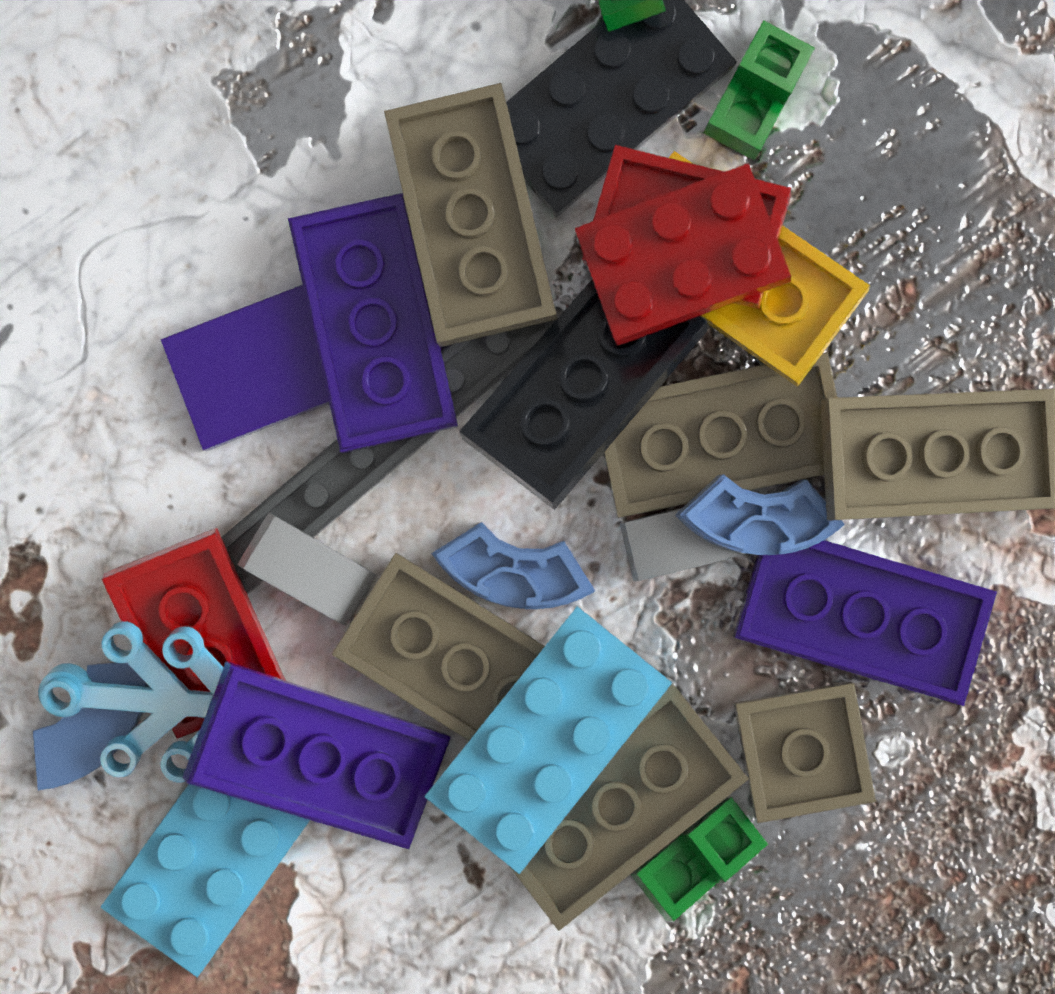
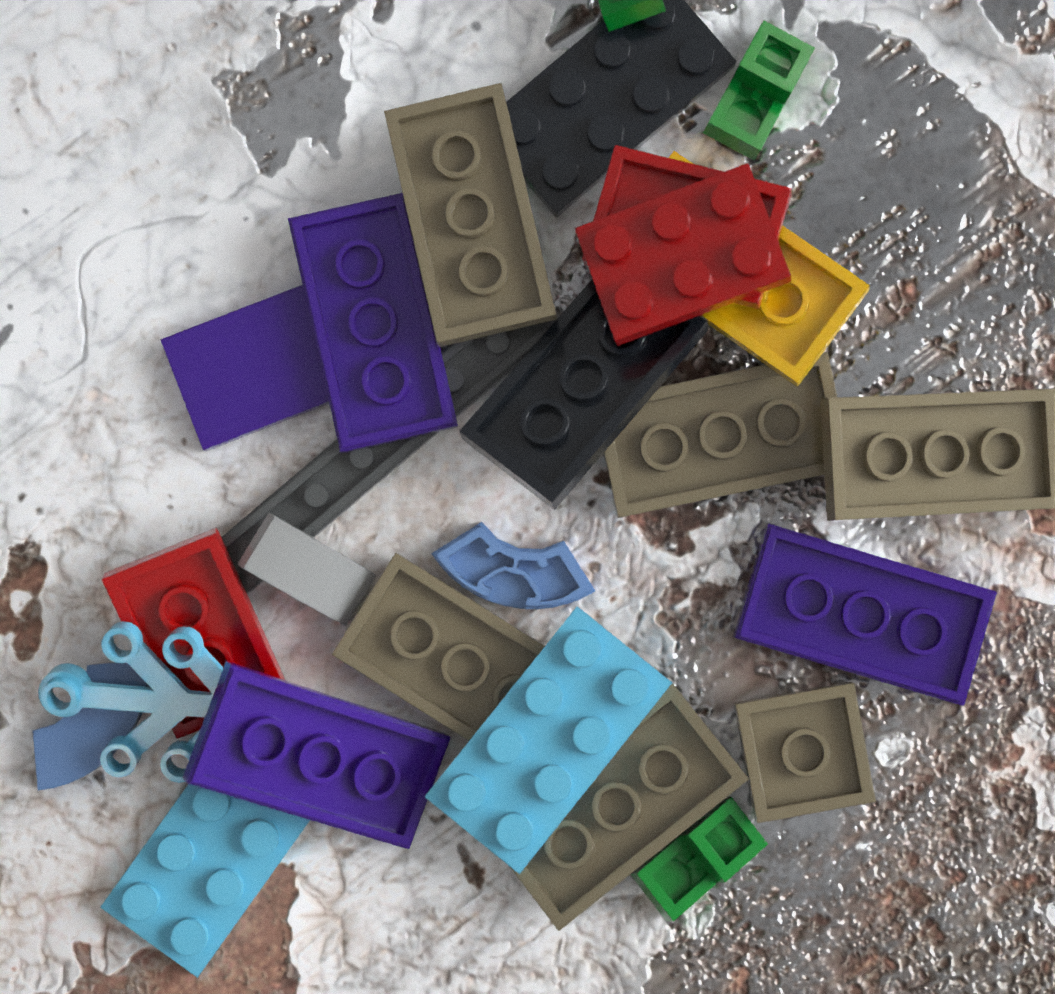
(664, 545): light grey slope -> none
(757, 521): medium blue tile -> none

